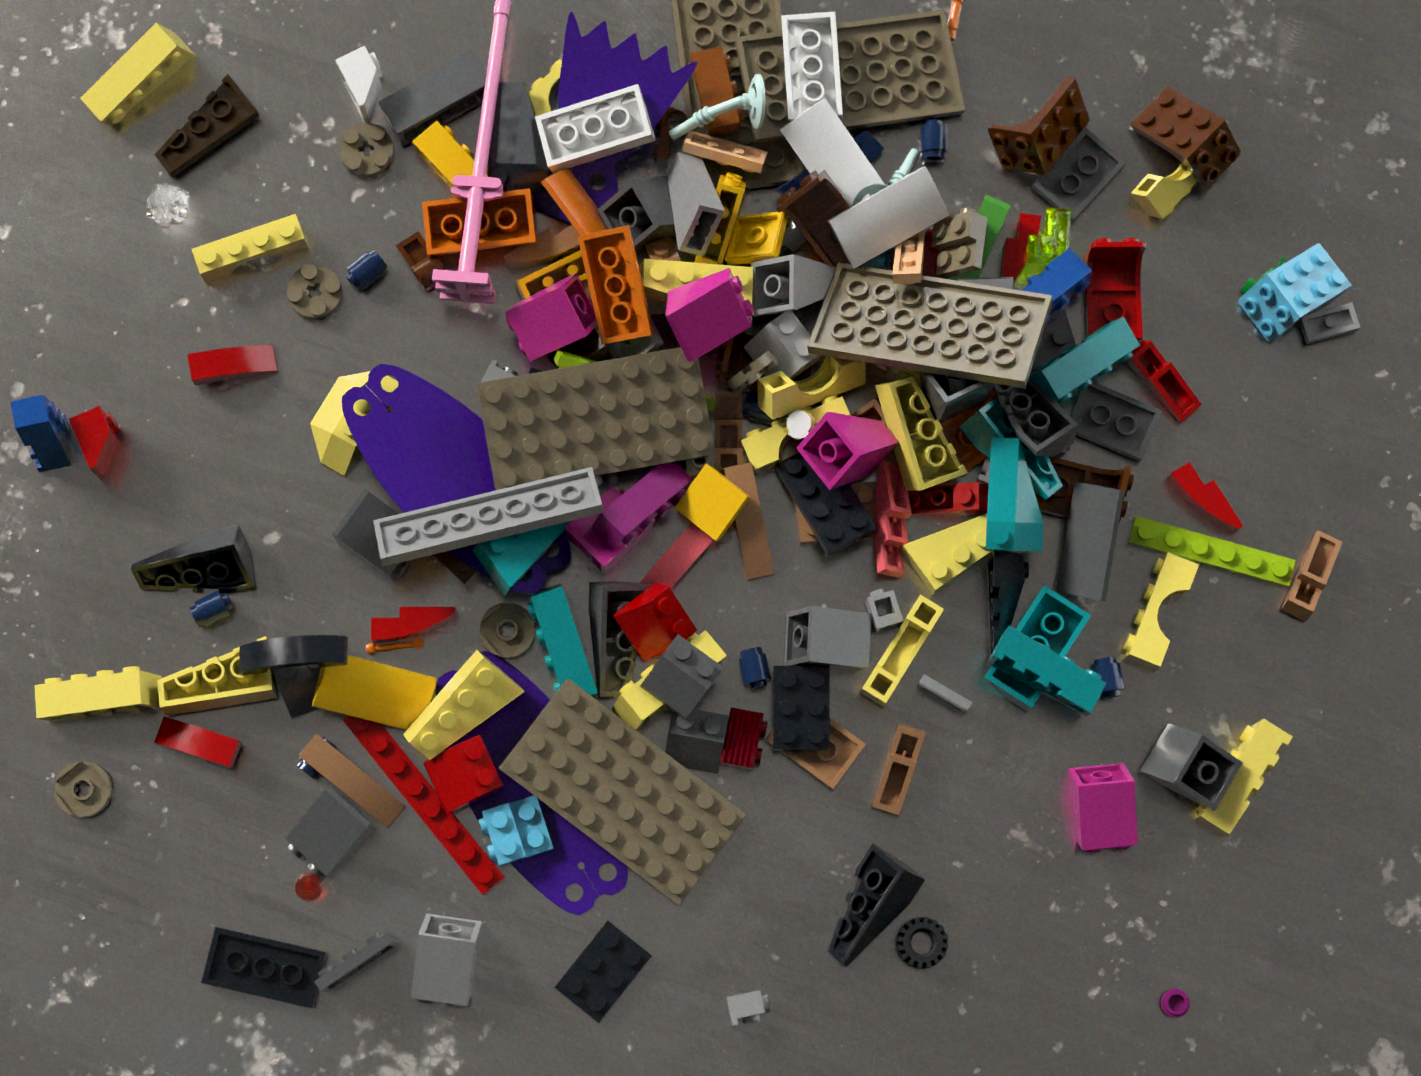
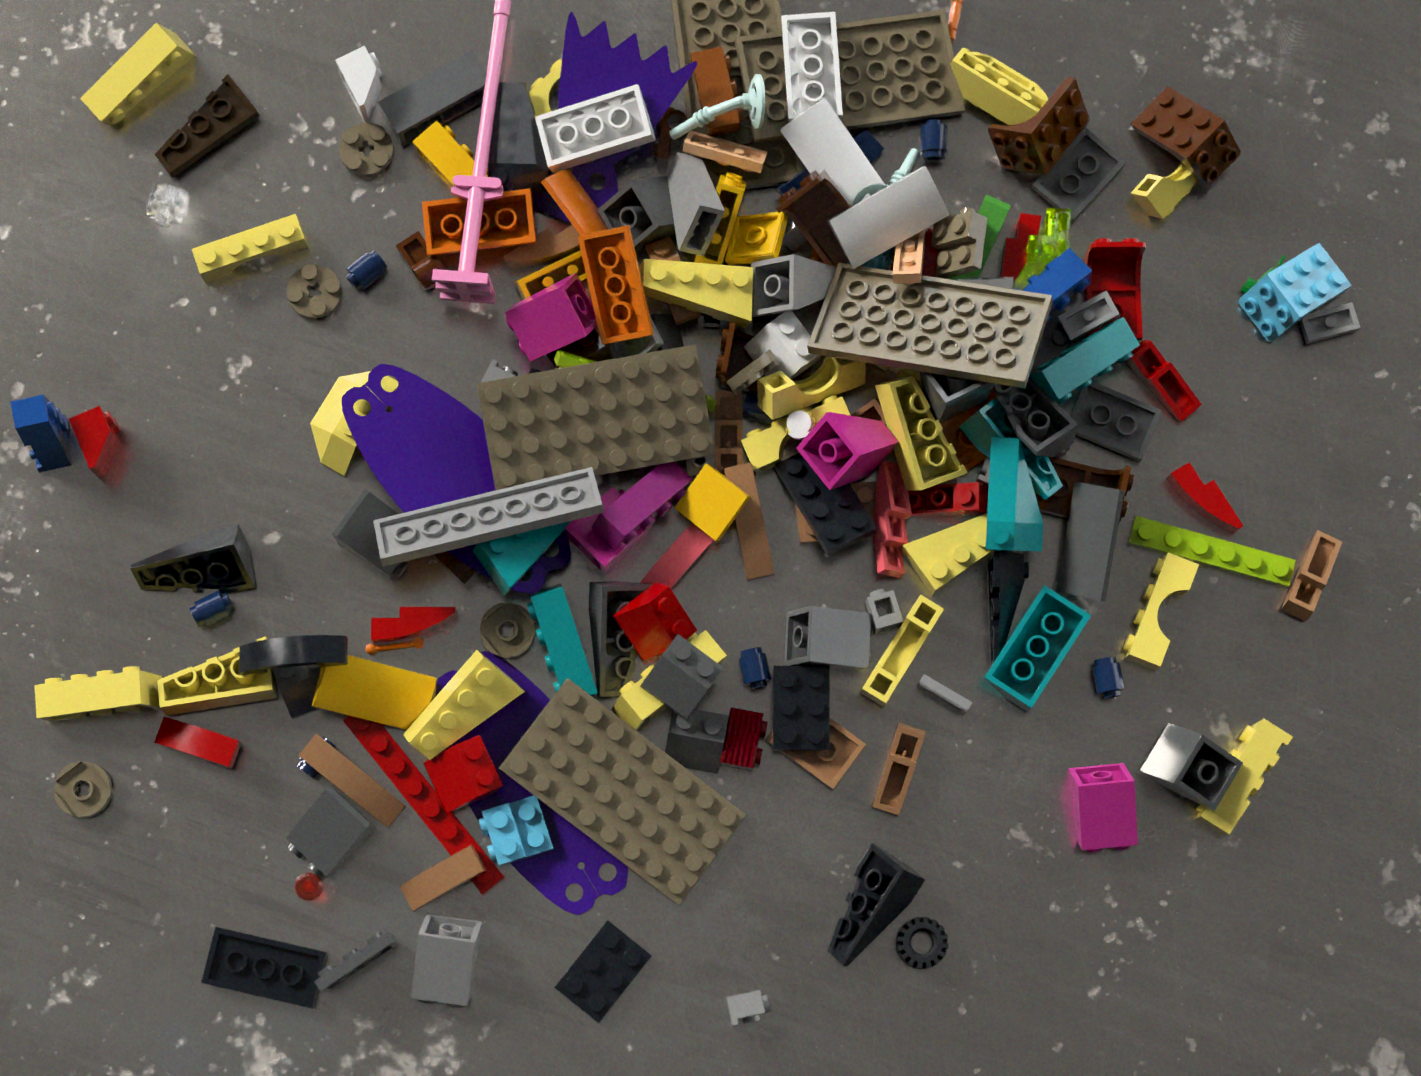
(231, 363): red slope -> none
(442, 878): none -> medium nougat slope
(708, 312): dark pink slope -> none
(997, 87): none -> light yellow wedge
(1047, 671): teal wedge -> none
(1088, 316): none -> light grey plate
(1175, 1003): magenta plate -> none

